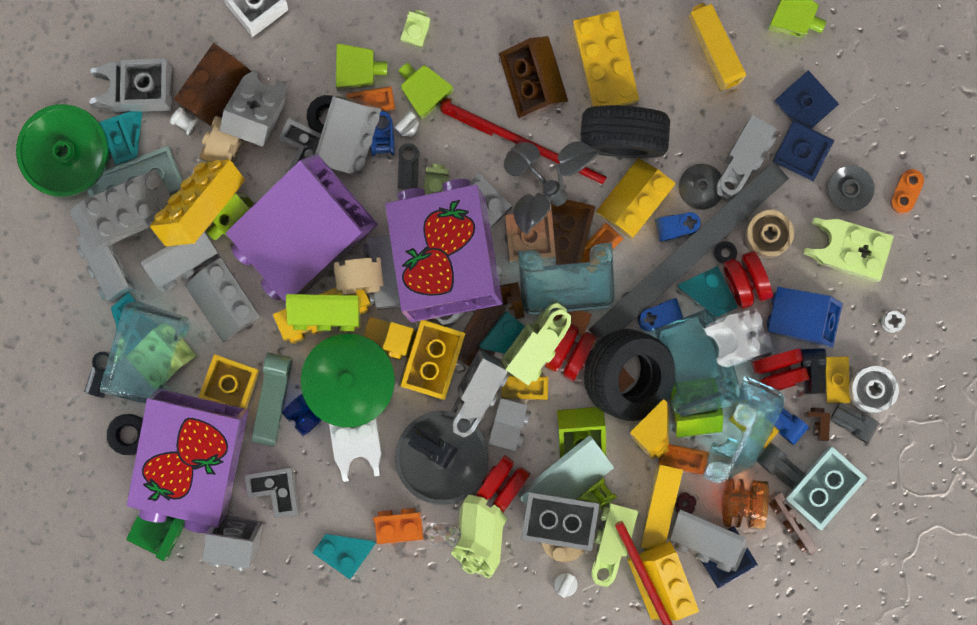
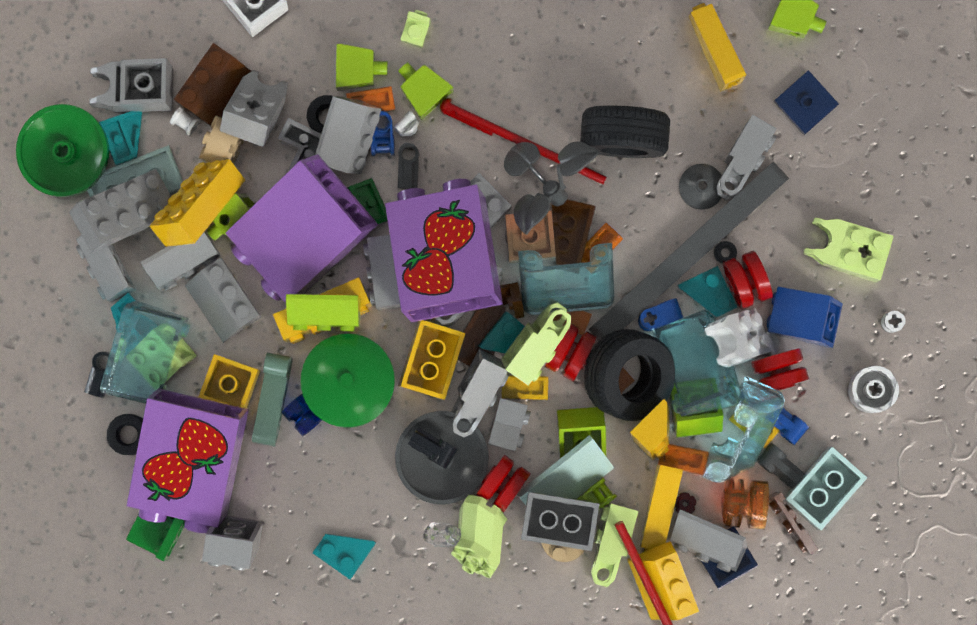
(279, 485): light grey brick -> none
(354, 443): white brick -> none
(359, 275): tan brick -> none
(370, 199): none -> green bracket
(391, 337): yellow brick -> none
(398, 527): orange bracket -> none
(435, 178): yellowish green bracket -> none
(533, 76): reddish brown slope -> none
(565, 585): white plate -> none
(605, 60): yellow brick -> none
(635, 198): yellow slope -> none
(672, 226): blue piece -> none
(778, 224): tan brick -> none
(803, 150): dark blue plate -> none
(815, 362): black piece -> none
(822, 427): reddish brown bracket -> none
(837, 380): yellow plate -> none
(858, 424): dark grey piece -> none
(861, 183): dark grey dish -> none
(907, 190): orange plate -> none

